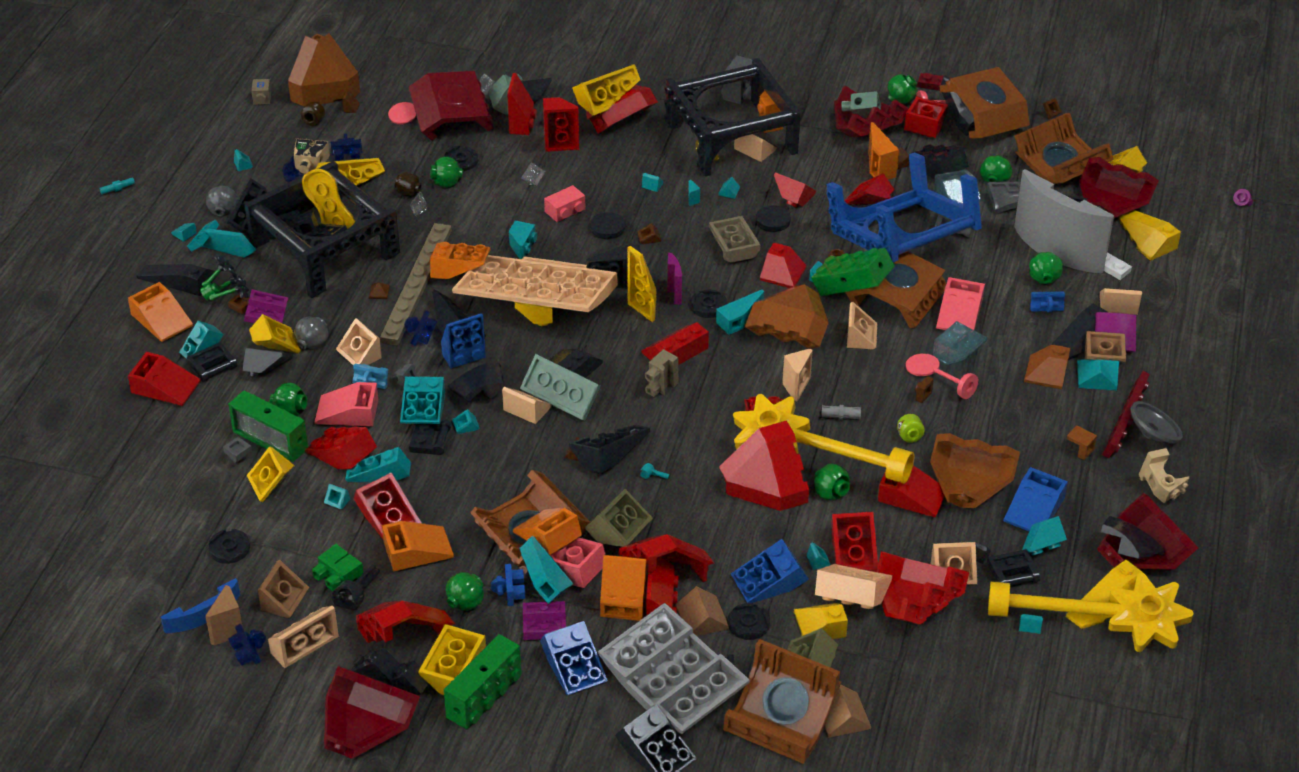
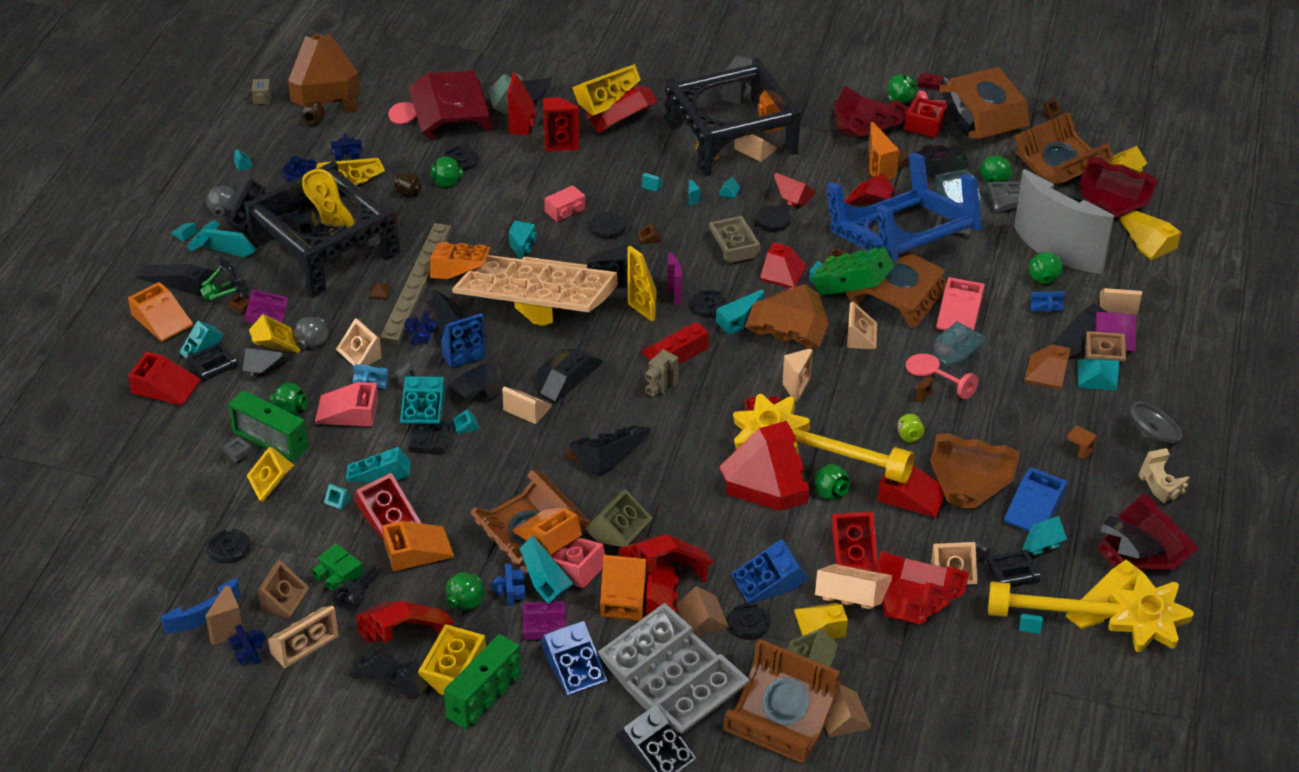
(117, 185): teal bar -> none
(310, 153): torso -> none
(342, 446): red slope -> none
(364, 713): dark red panel -> none
(418, 204): clear slope -> none
(486, 83): clear slope -> none
(533, 174): clear slope -> none
(560, 387): sand green tile -> none
(648, 469): teal hand -> none
(817, 557): teal slope -> none
(841, 412): light grey pin -> none
(862, 103): sand green torso -> none
(1116, 267): white plate -> none
(1125, 419): dark red plate -> none
(1242, 198): magenta plate -> none

